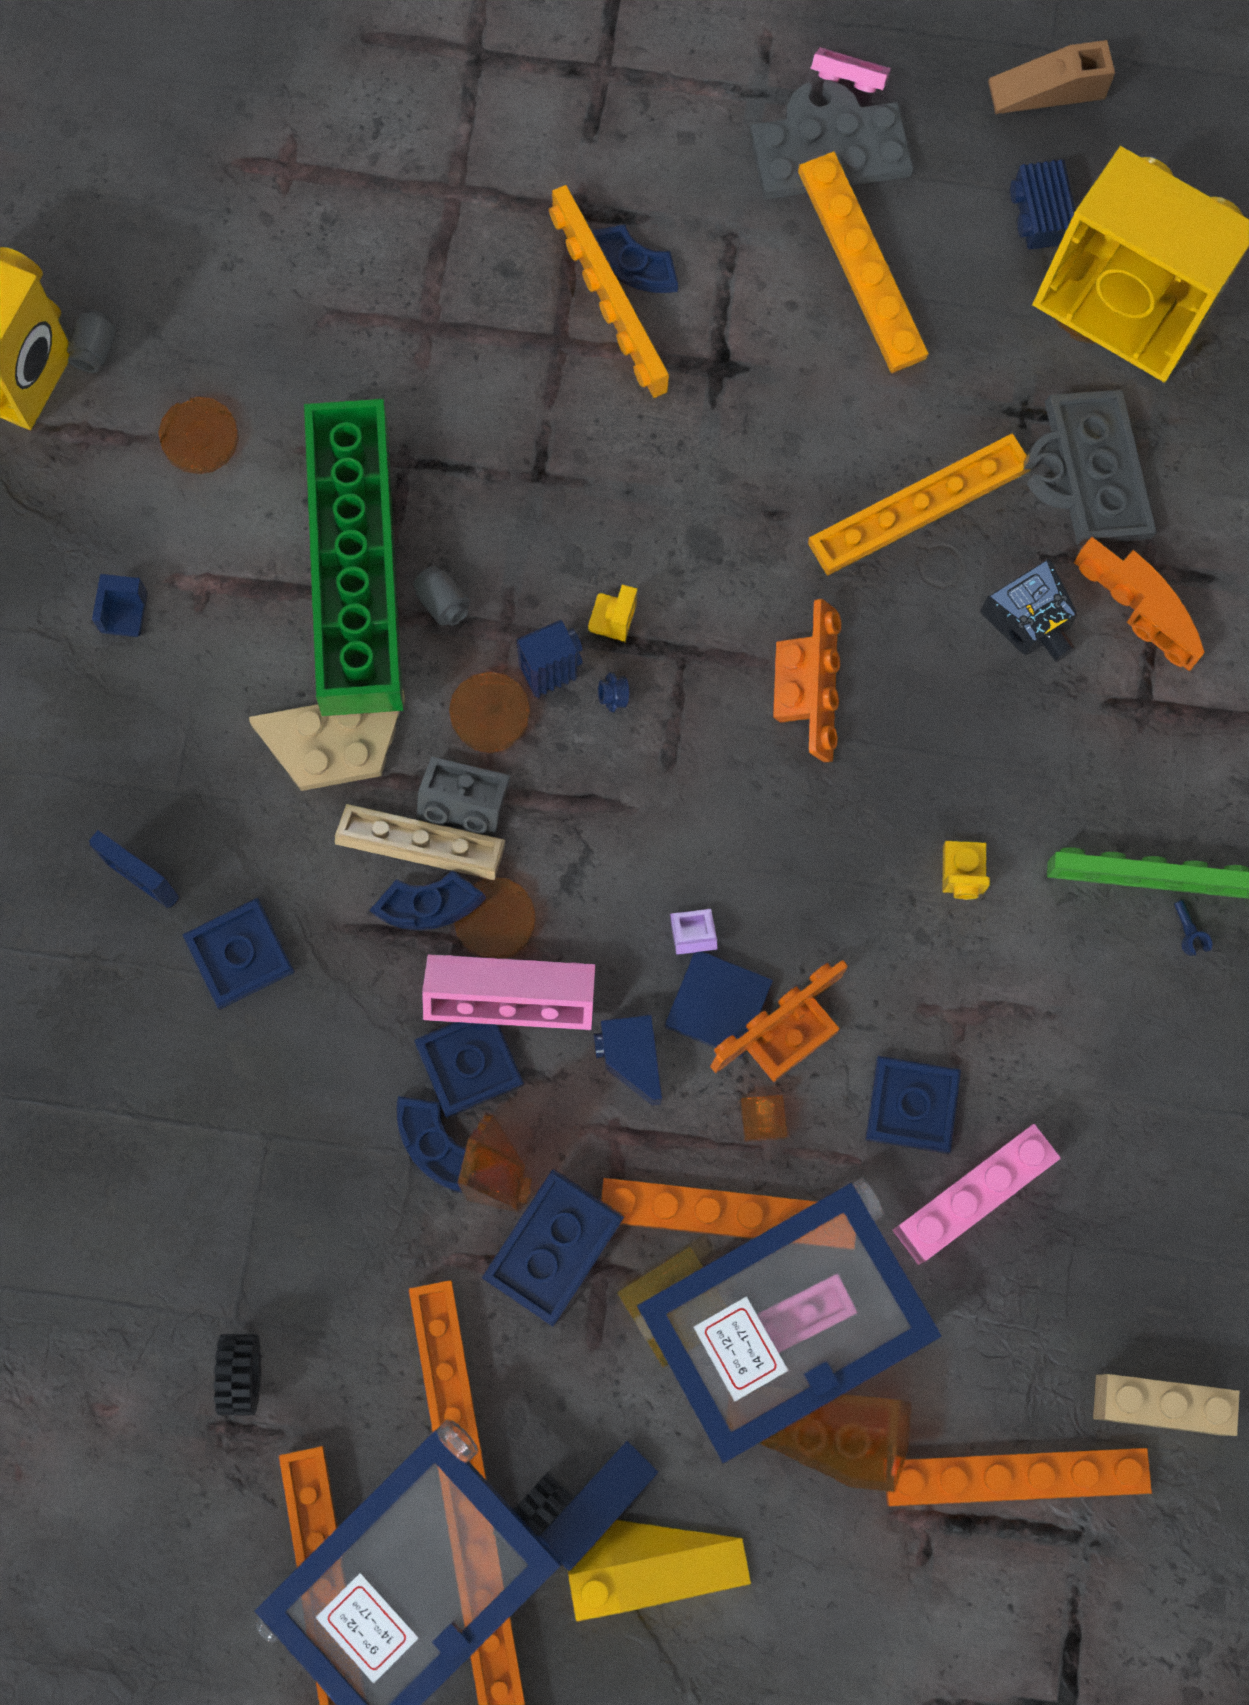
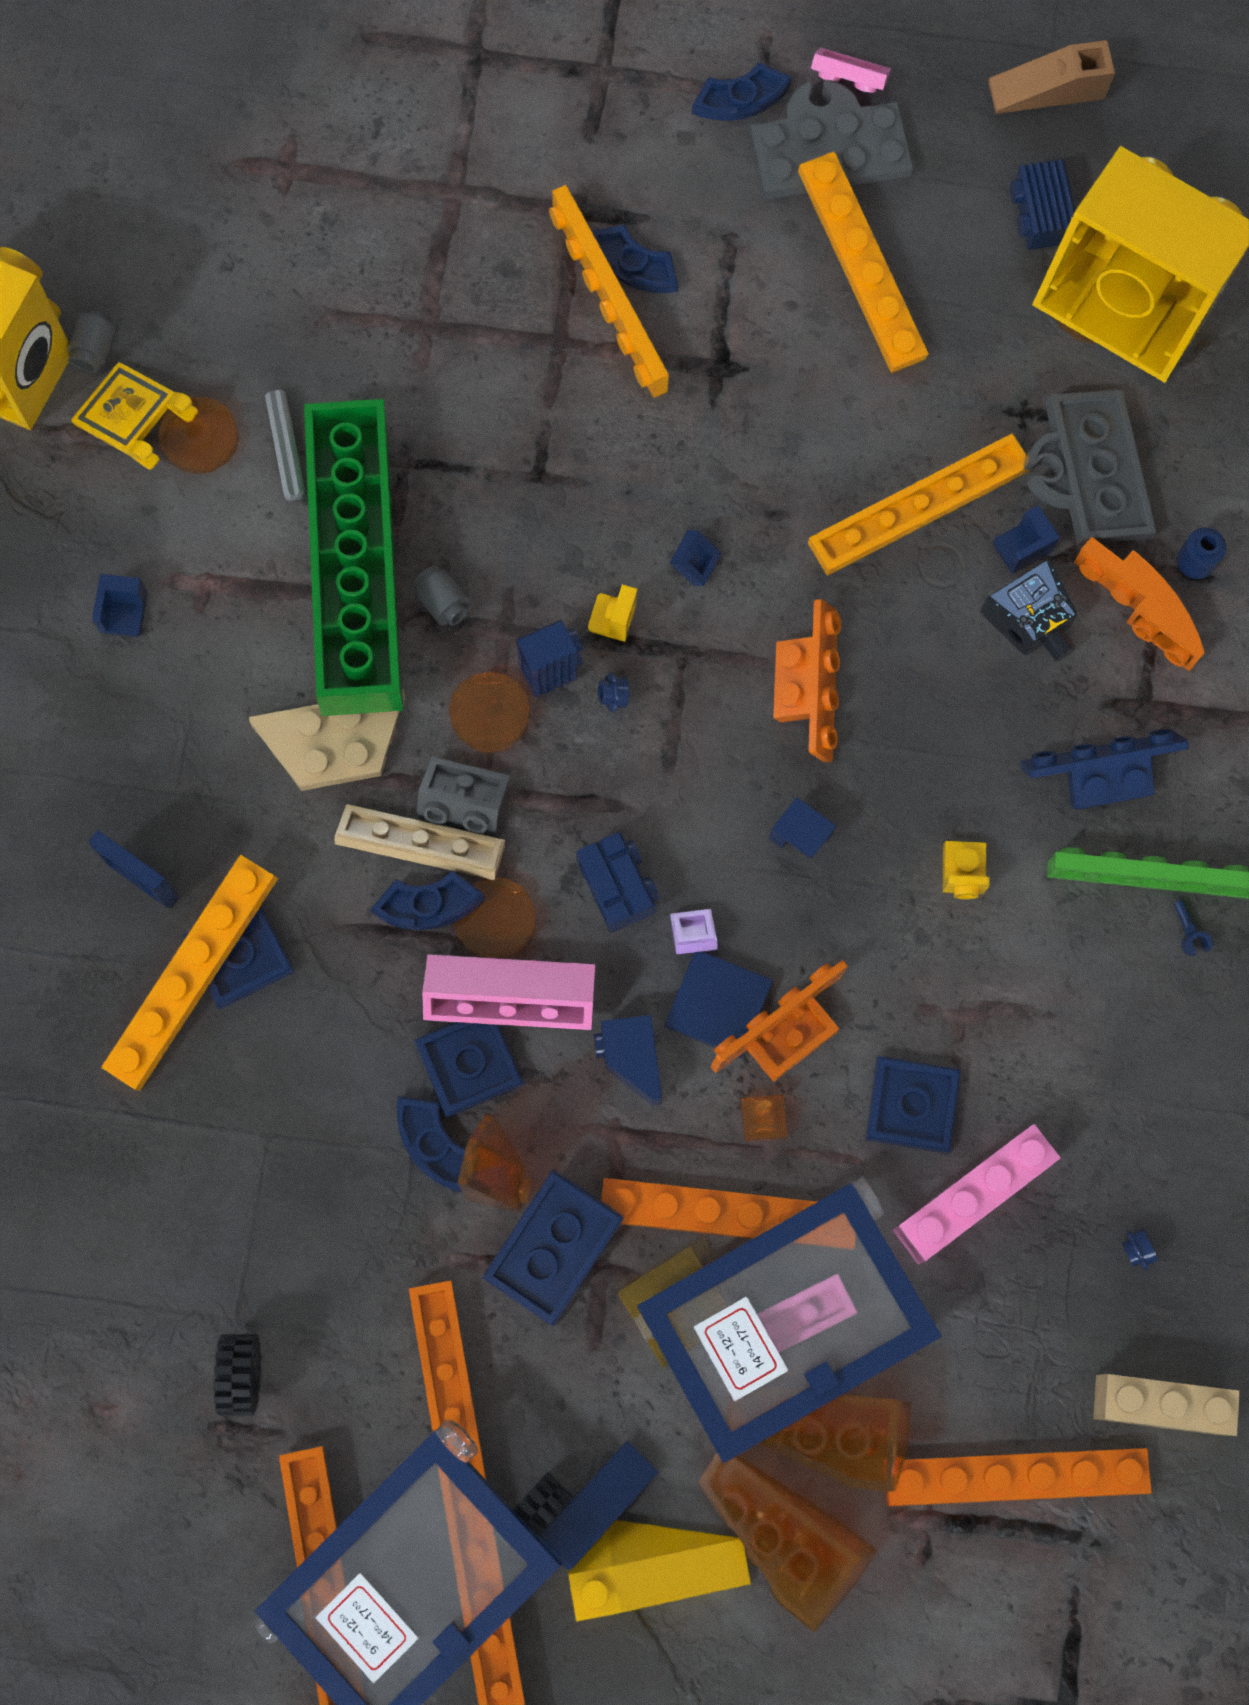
(127, 409): none -> yellow flag
(189, 973): none -> light orange plate
(285, 445): none -> light grey axle
(617, 882): none -> dark blue brick
(695, 558): none -> dark blue plate
(741, 96): none -> dark blue tile
(795, 1544): none -> clear orange wedge
(802, 829): none -> dark blue panel
(1027, 541): none -> dark blue panel
(1107, 771): none -> dark blue bracket
(1140, 1249): none -> dark blue plate
(1201, 553): none -> dark blue brick

